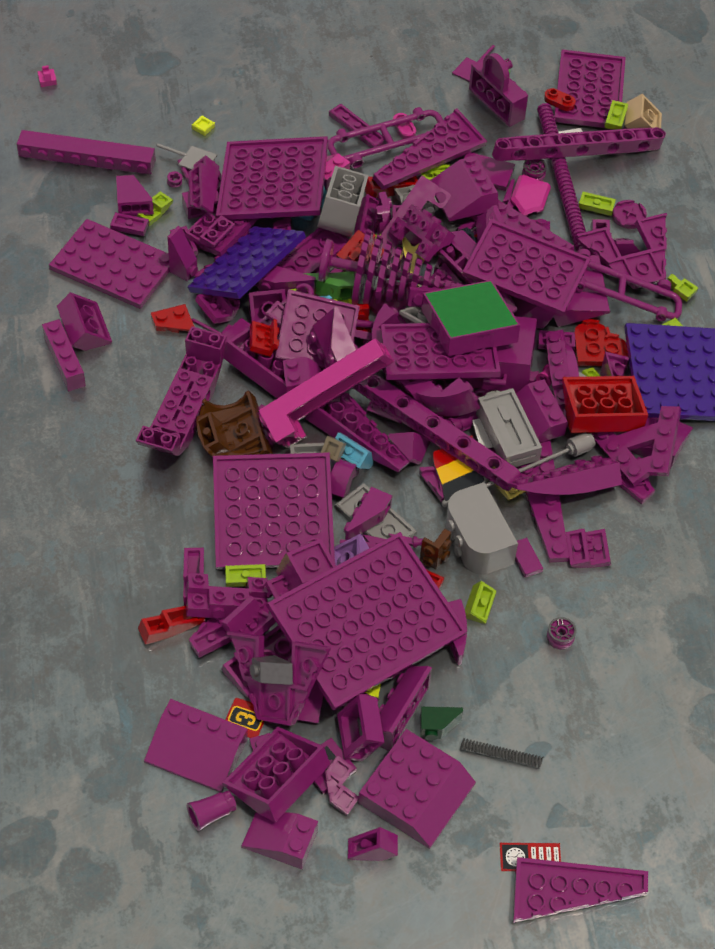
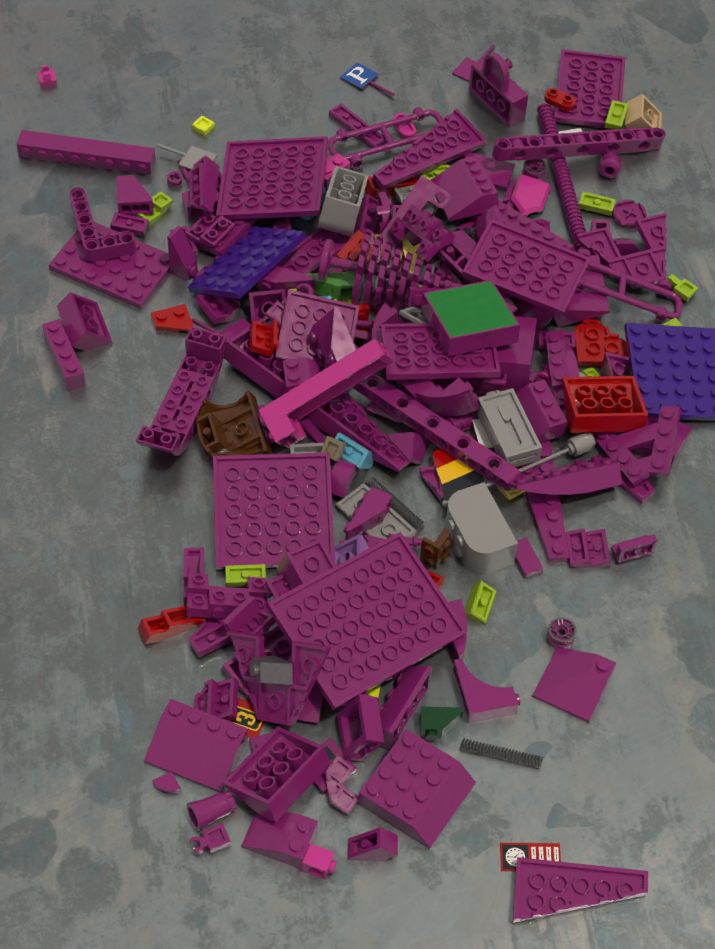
(94, 246): none -> magenta beam
(167, 783): none -> magenta tile
(214, 839): none -> magenta plate
(219, 698): none -> magenta slope
(313, 432): none -> magenta axle
(318, 862): none -> dark pink brick
(361, 76): none -> blue piece
(412, 520): none -> dark grey piece
(481, 699): none -> magenta arch
(575, 682): none -> magenta slope
(610, 165): none -> magenta head
(634, 548): none -> magenta bracket

